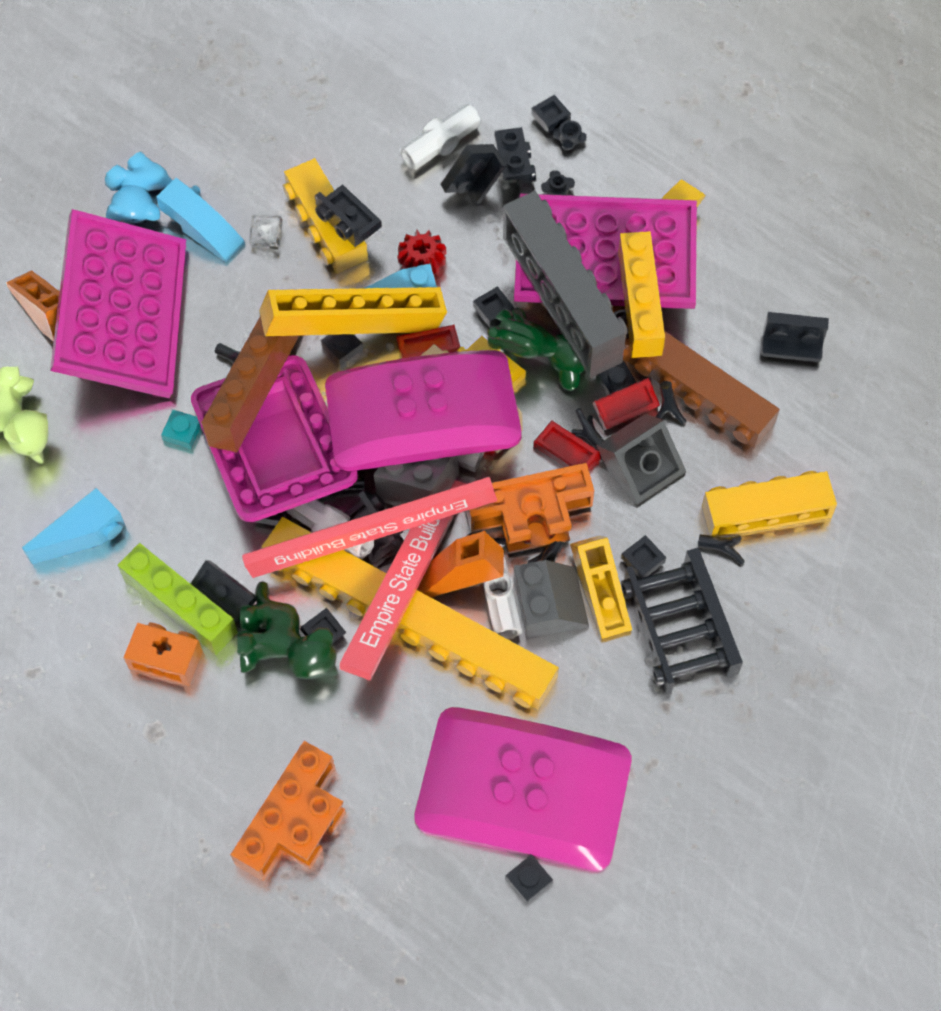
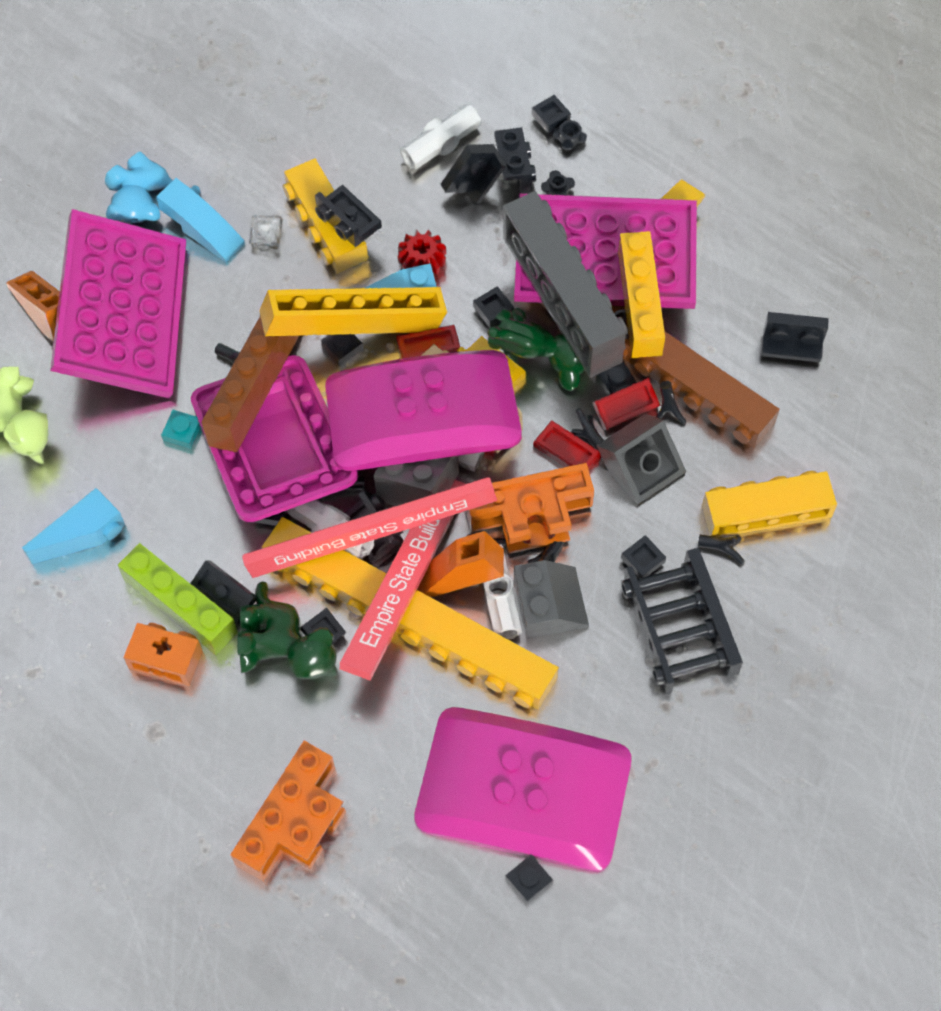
(601, 585): yellow slope -> none

